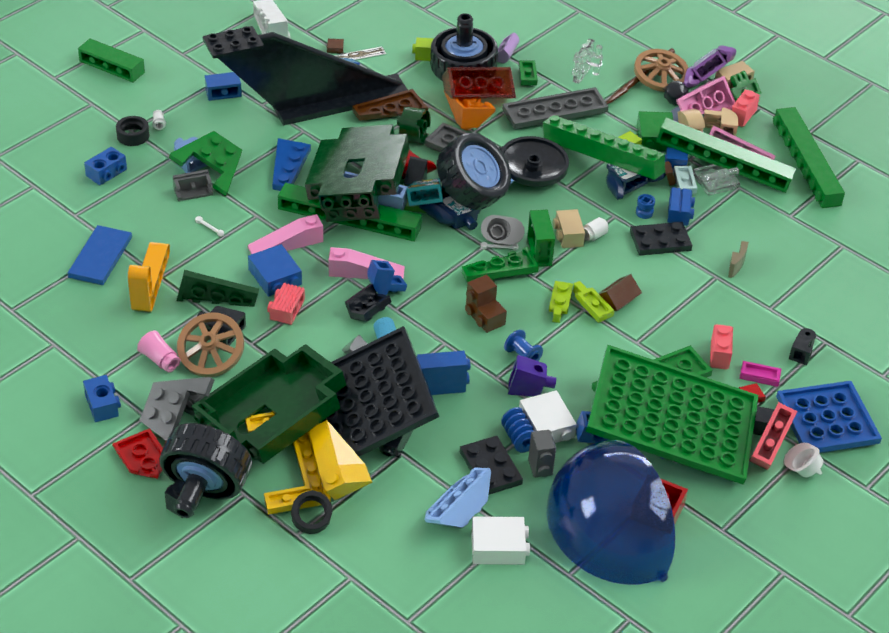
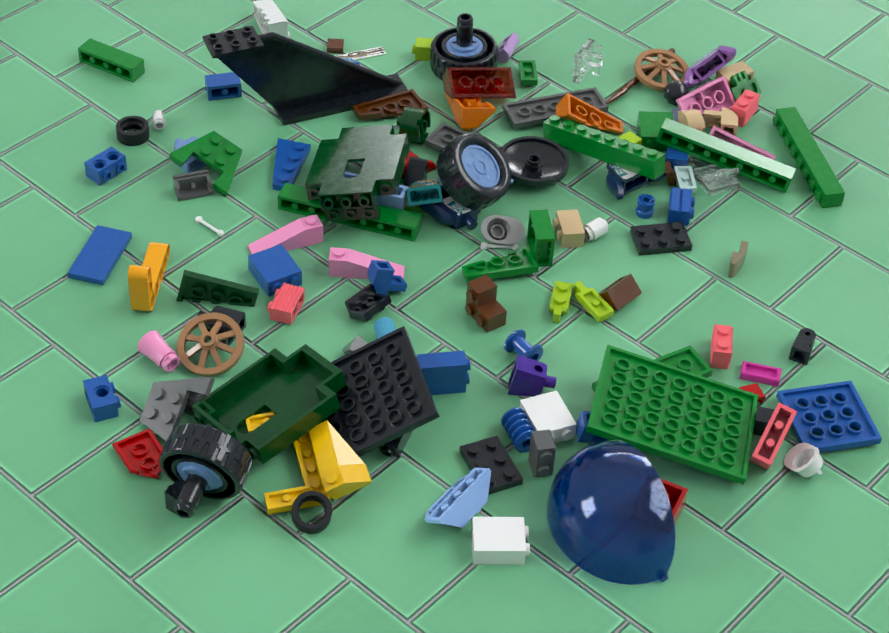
(585, 114): none -> orange wedge

